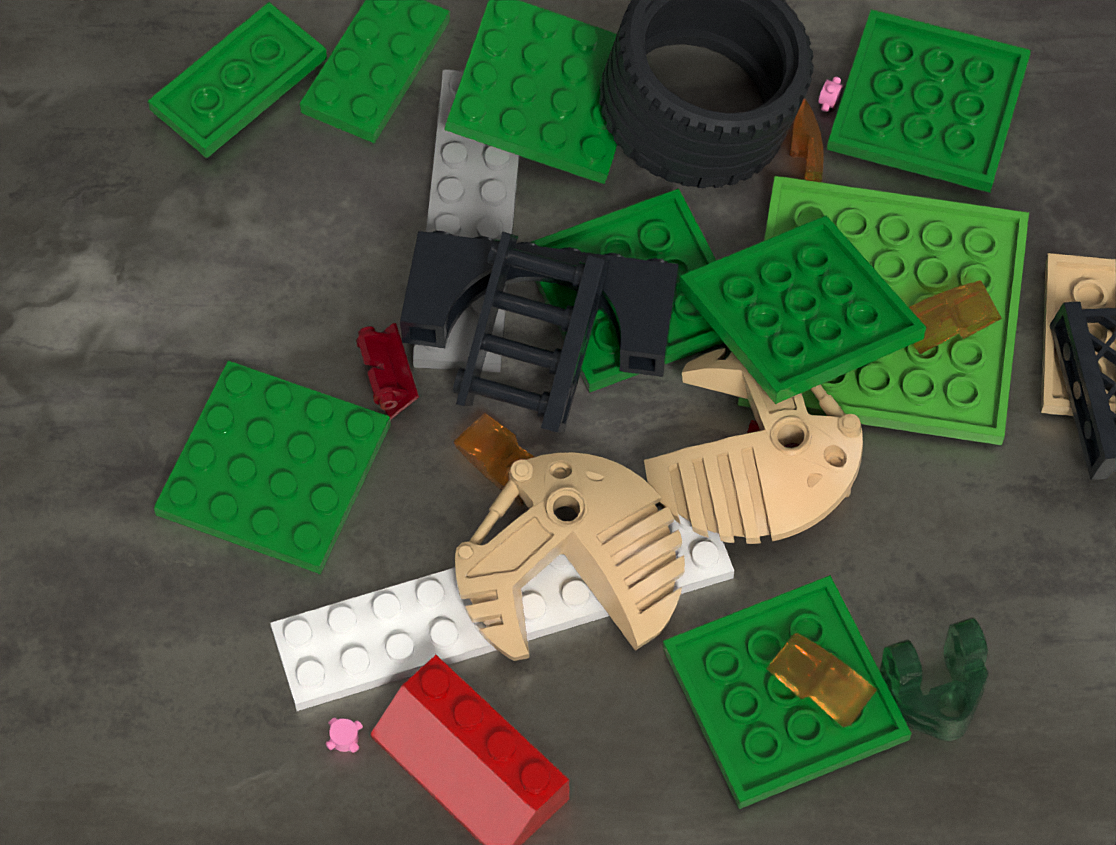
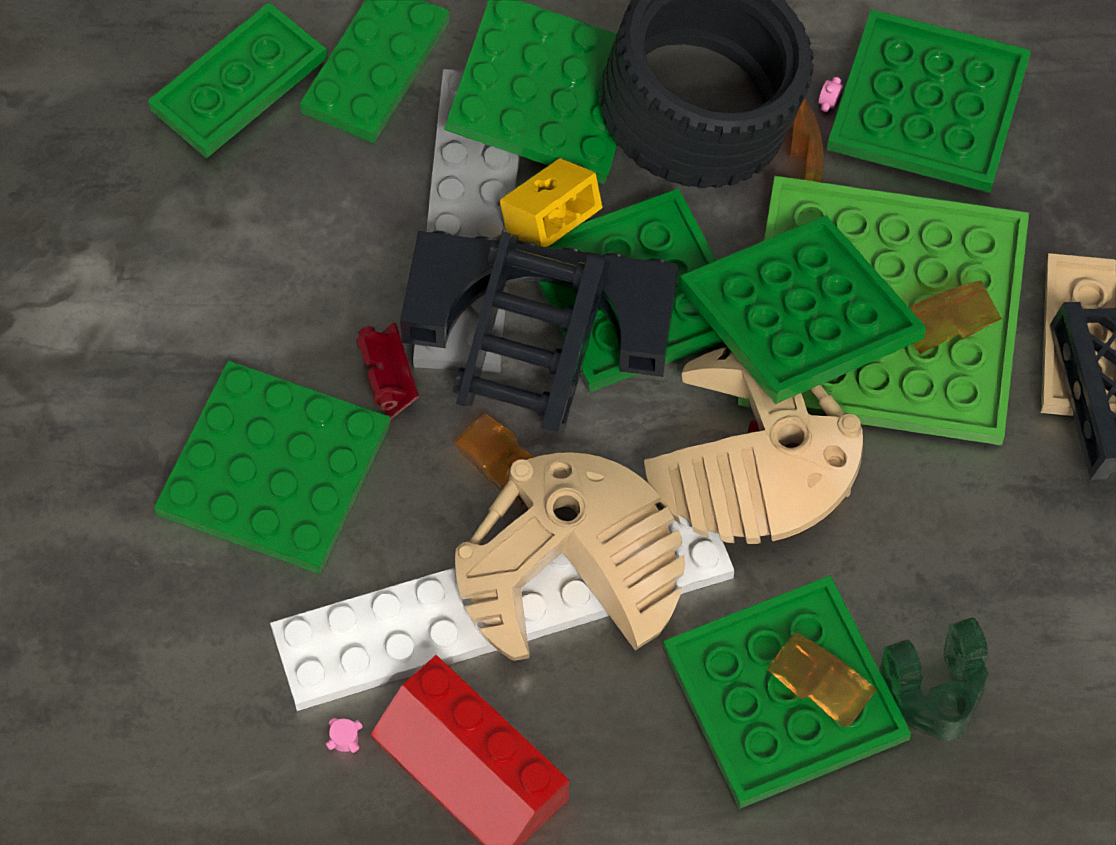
(551, 203): none -> yellow brick

